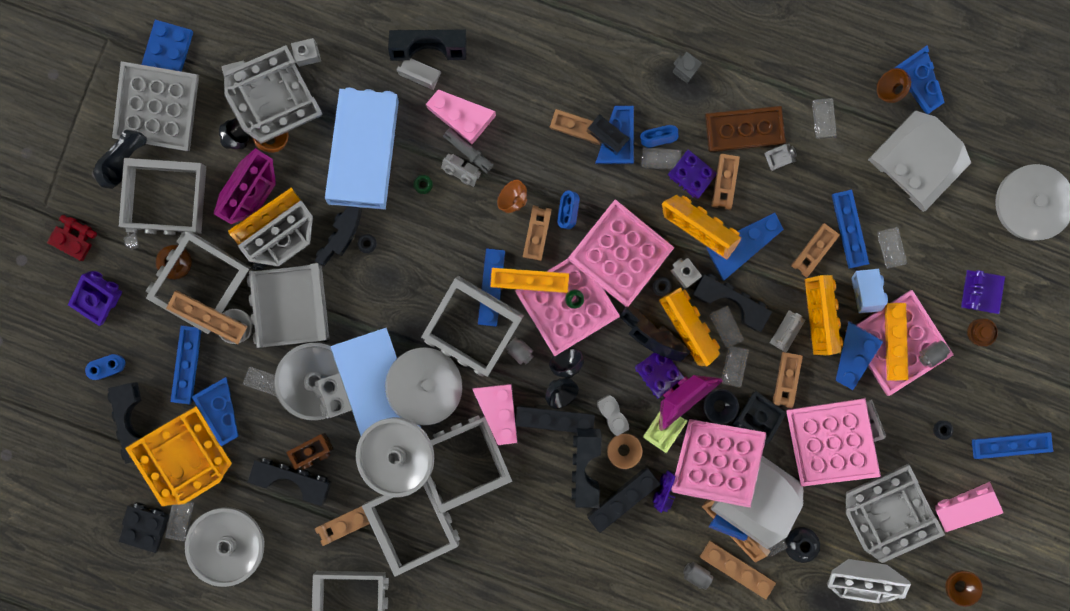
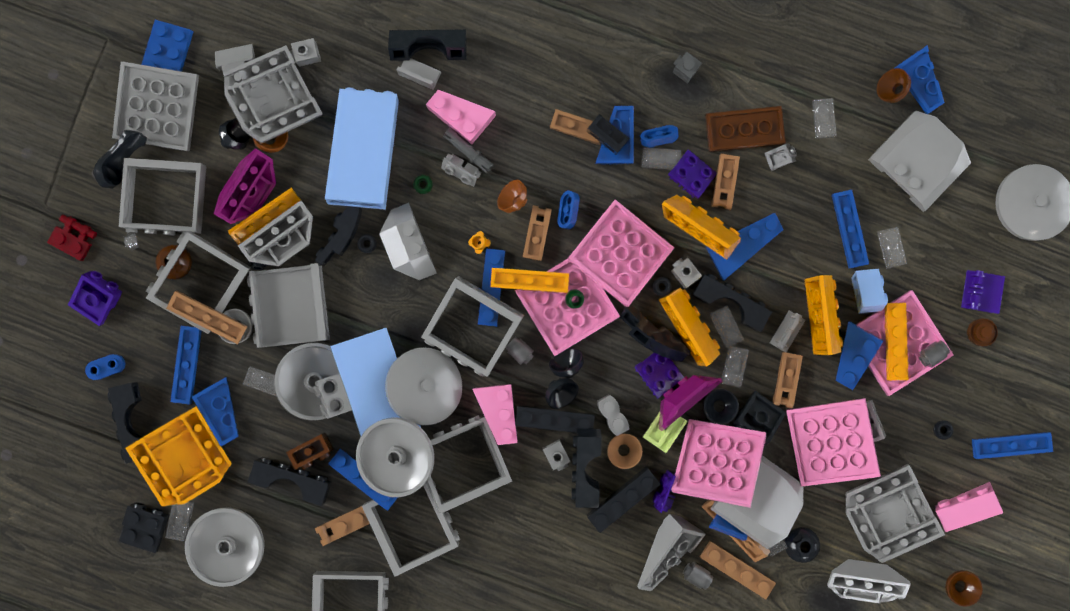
(234, 55): none -> light grey slope
(348, 468): none -> blue plate
(405, 244): none -> light grey wedge
(474, 242): none -> light orange plate
(556, 455): none -> light grey brick
(671, 542): none -> light grey wedge
(815, 249): medium nougat plate -> none

